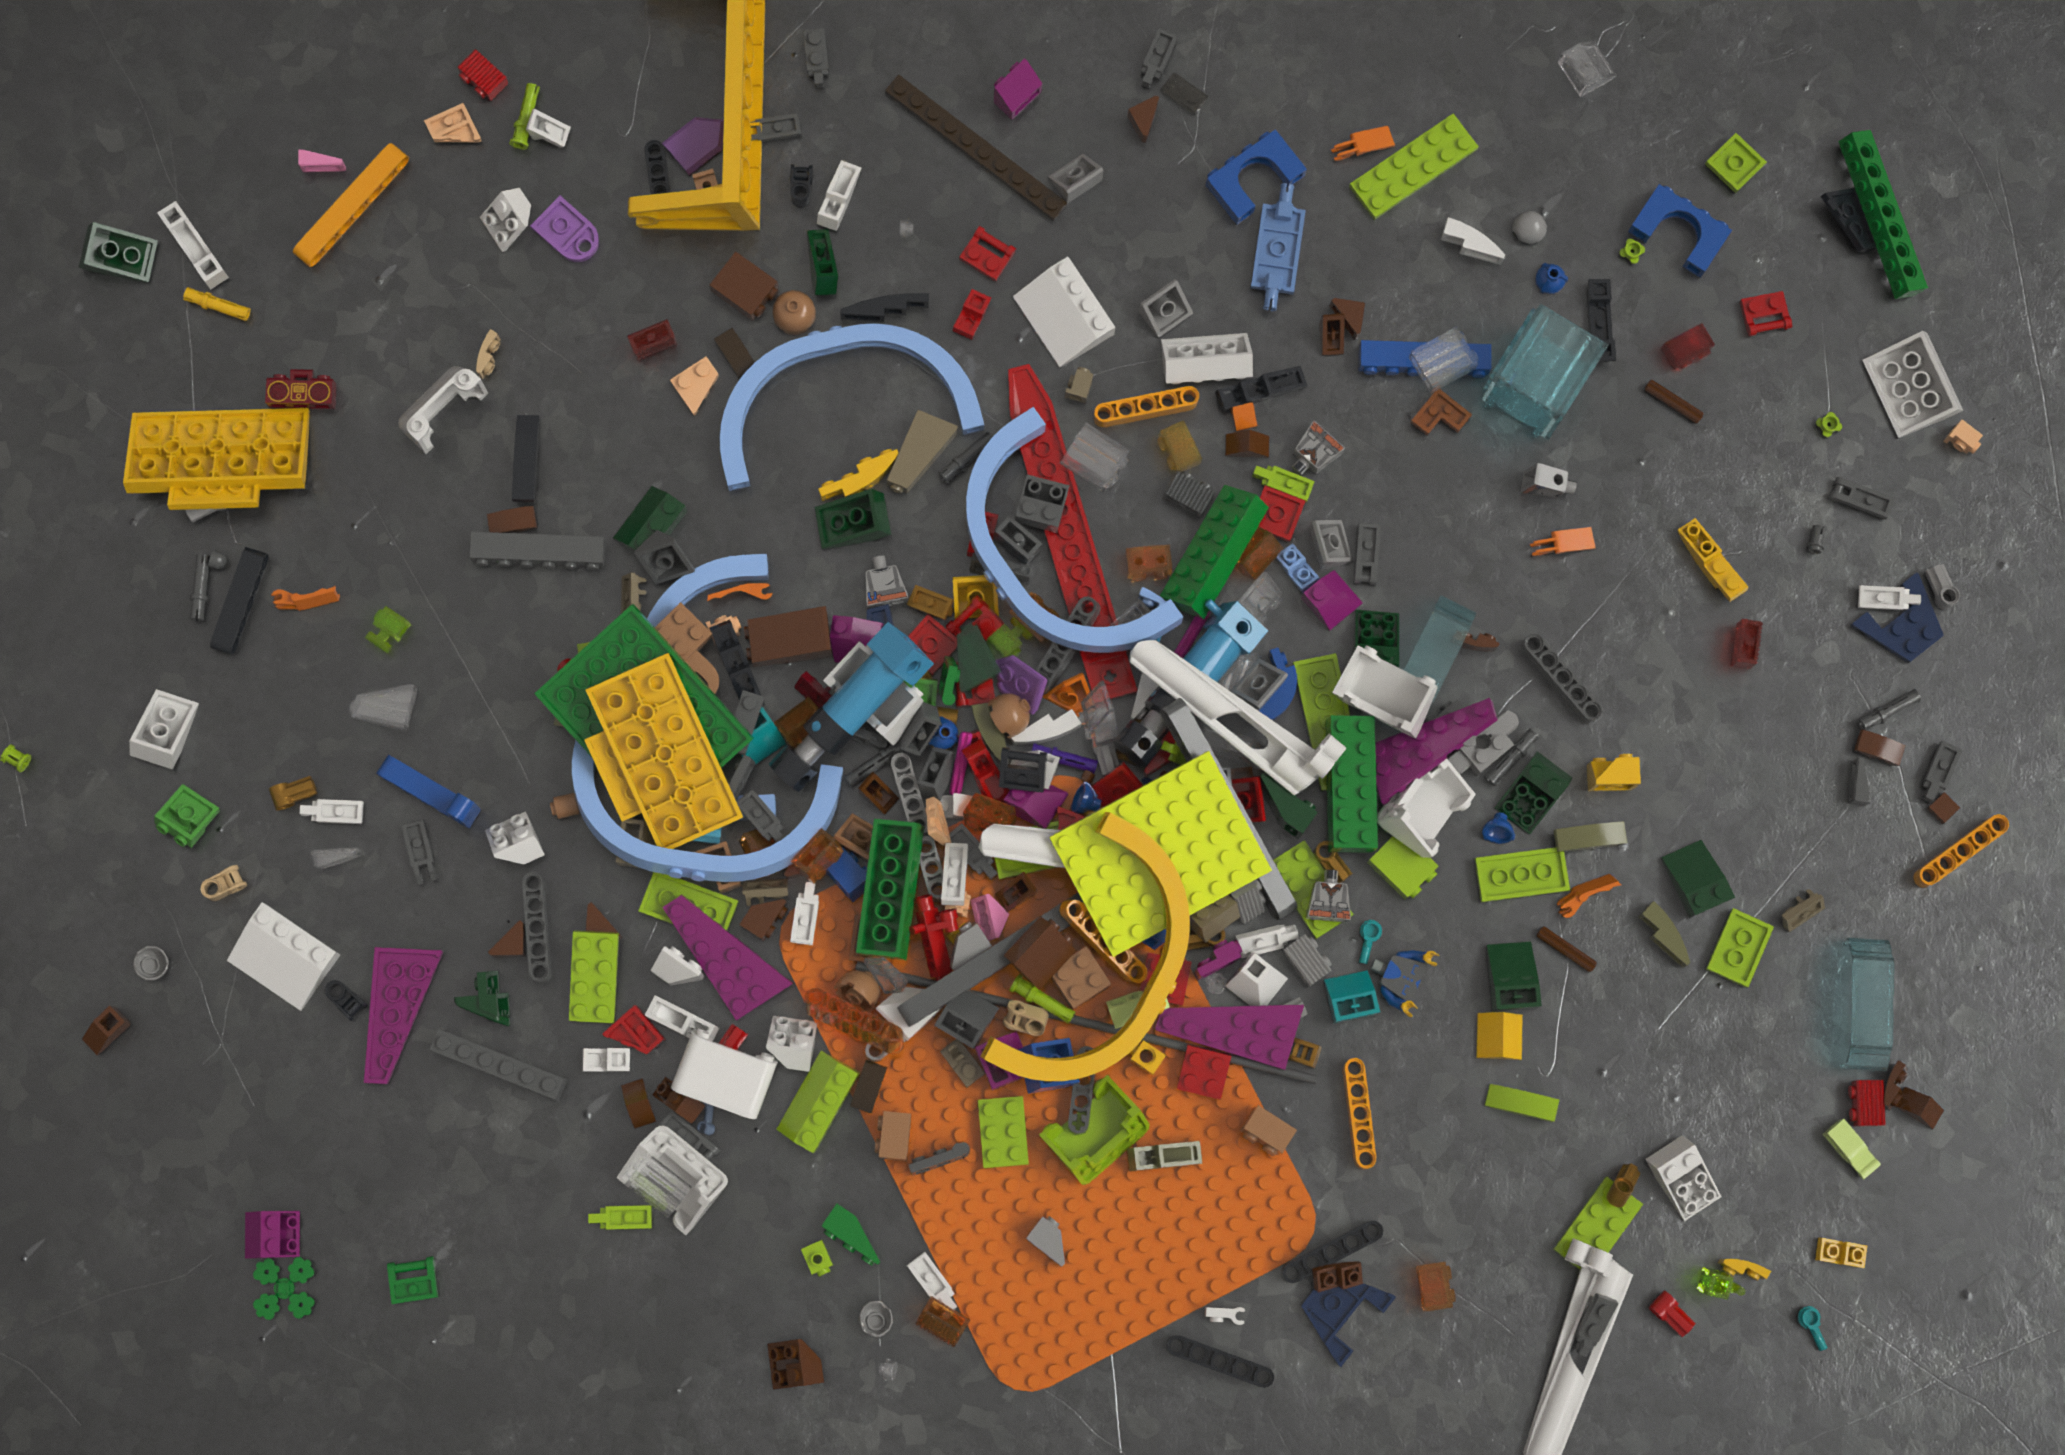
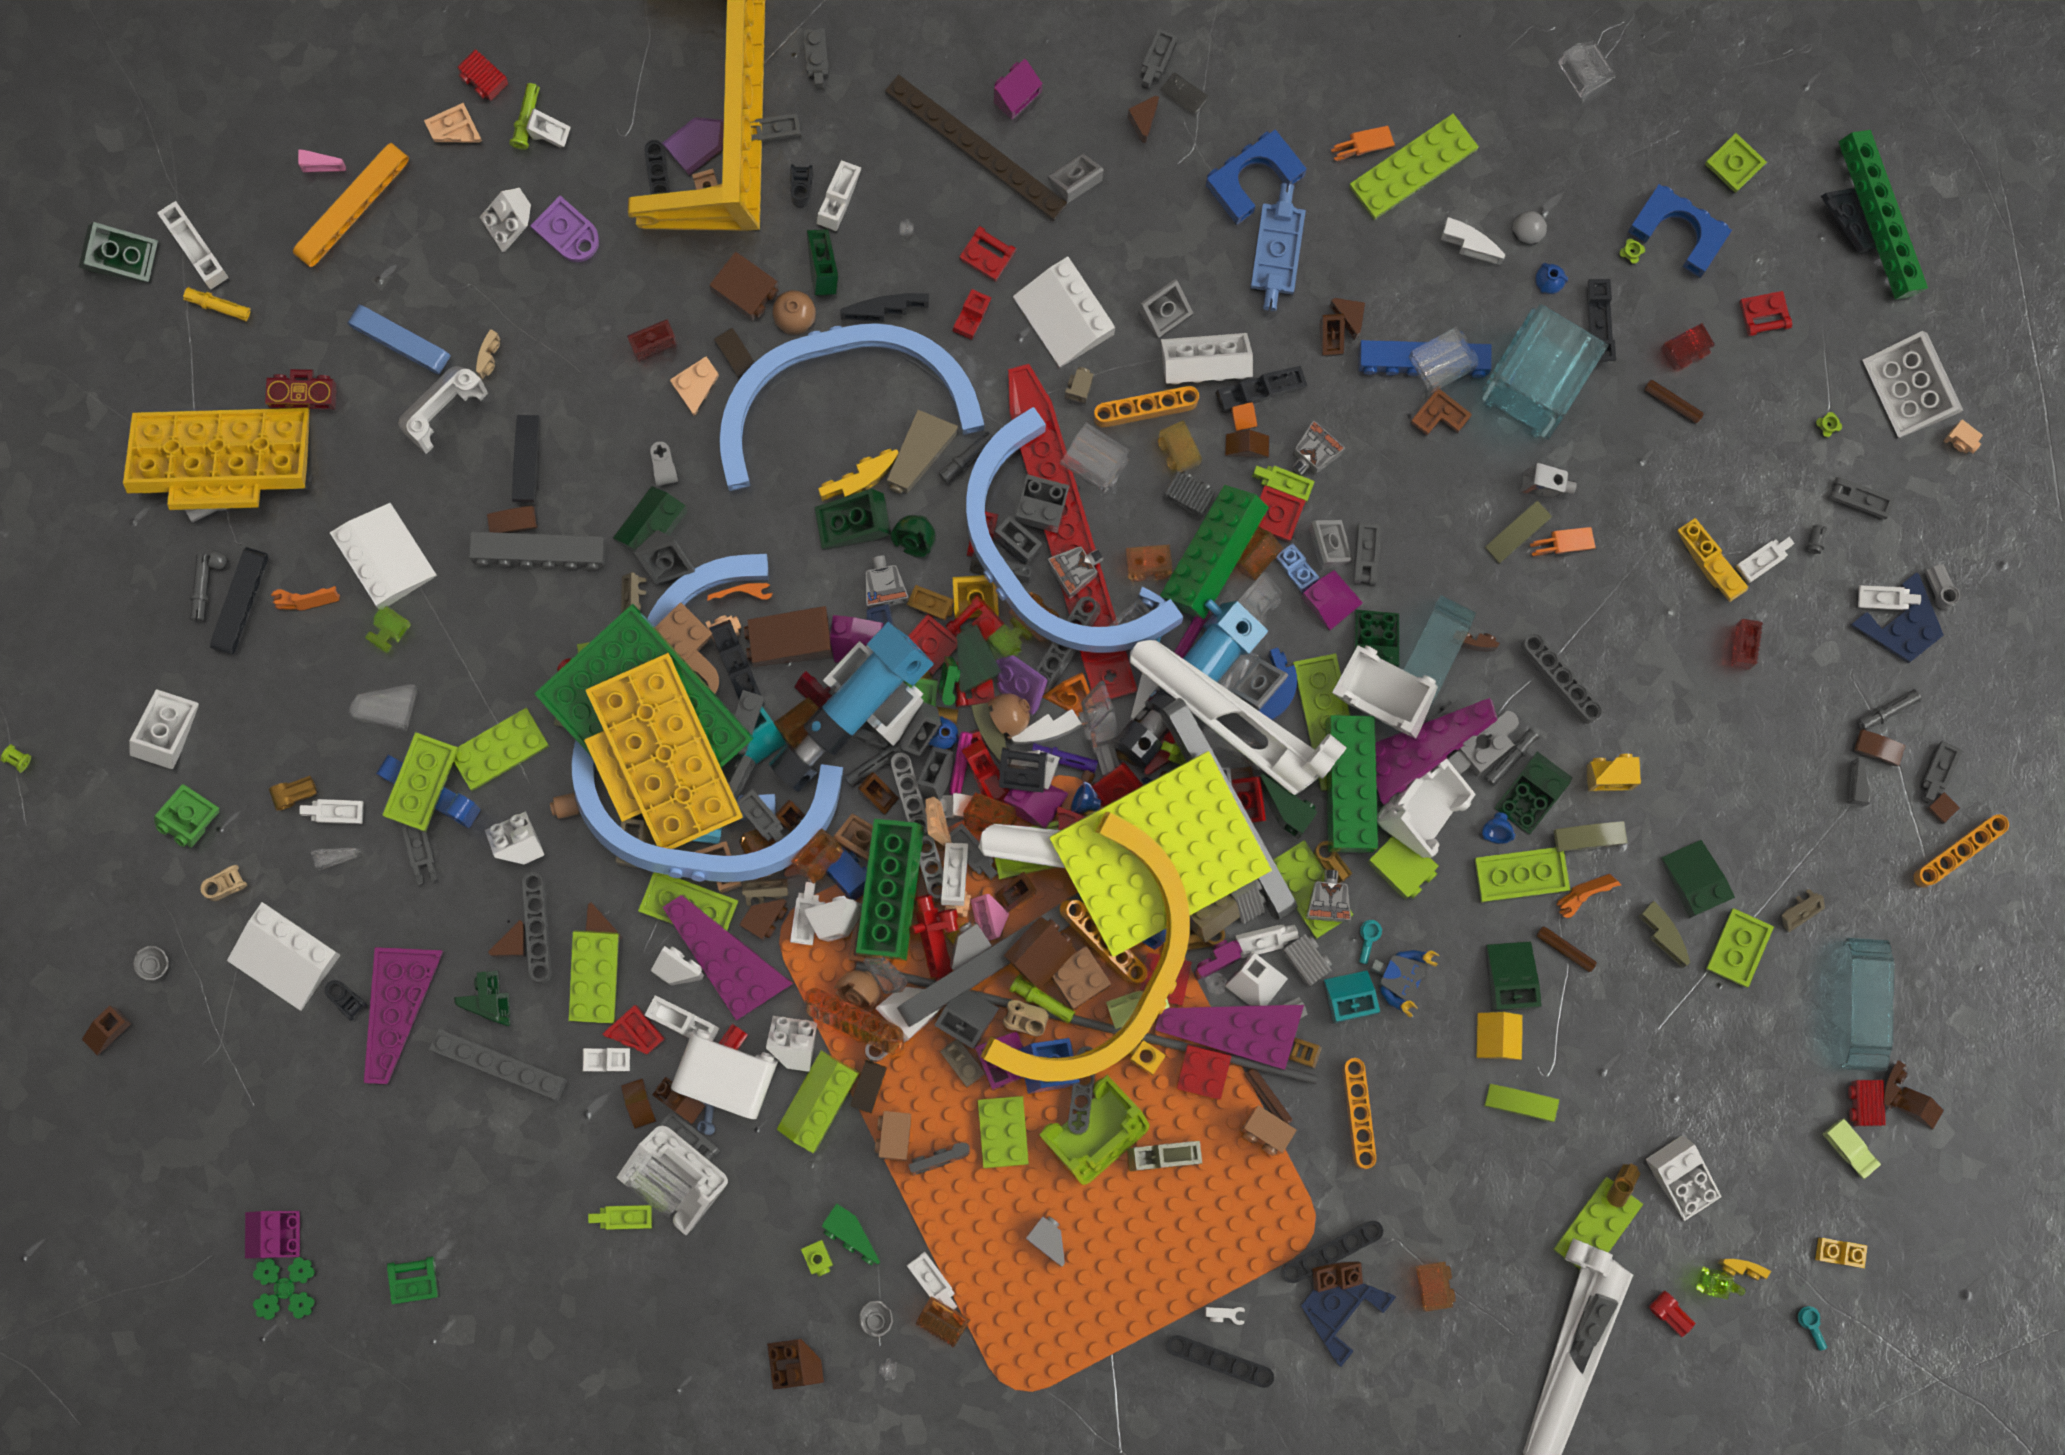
(383, 555): none -> white slope
(399, 339): none -> medium blue beam
(420, 782): none -> lime plate
(499, 749): none -> lime plate
(663, 466): none -> light grey piece
(790, 816): none -> reddish brown slope
(835, 918): none -> white slope
(914, 534): none -> dark green cylinder
(1075, 569): none -> torso
(1267, 1095): none -> reddish brown axle
(1518, 532): none -> olive slope
(1764, 559): none -> white hinge

